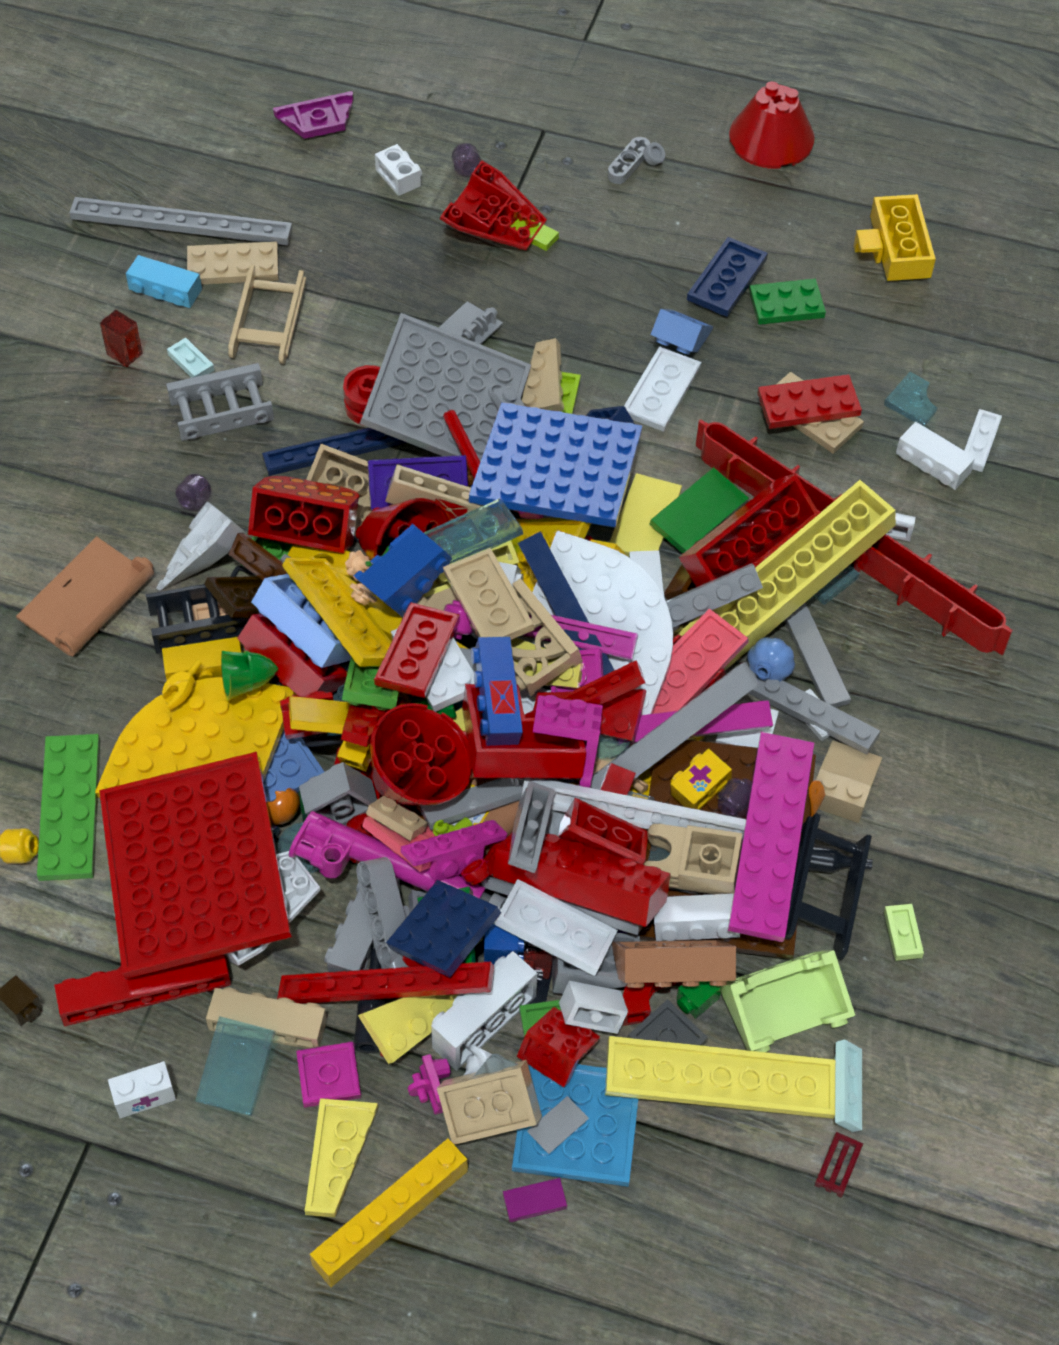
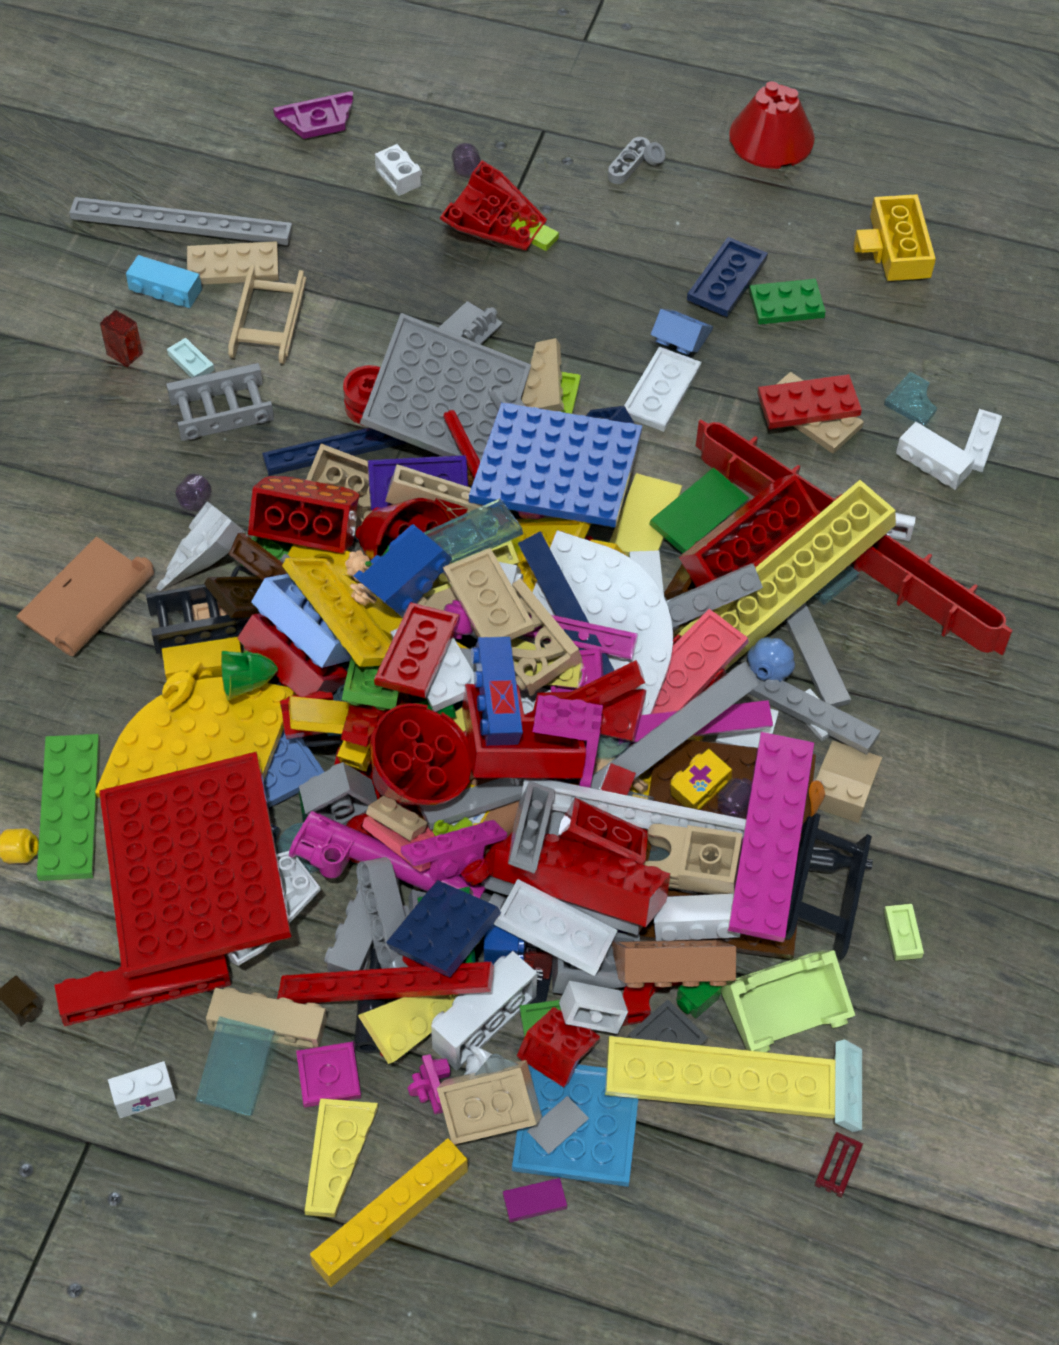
(284, 806): orange hair -> none

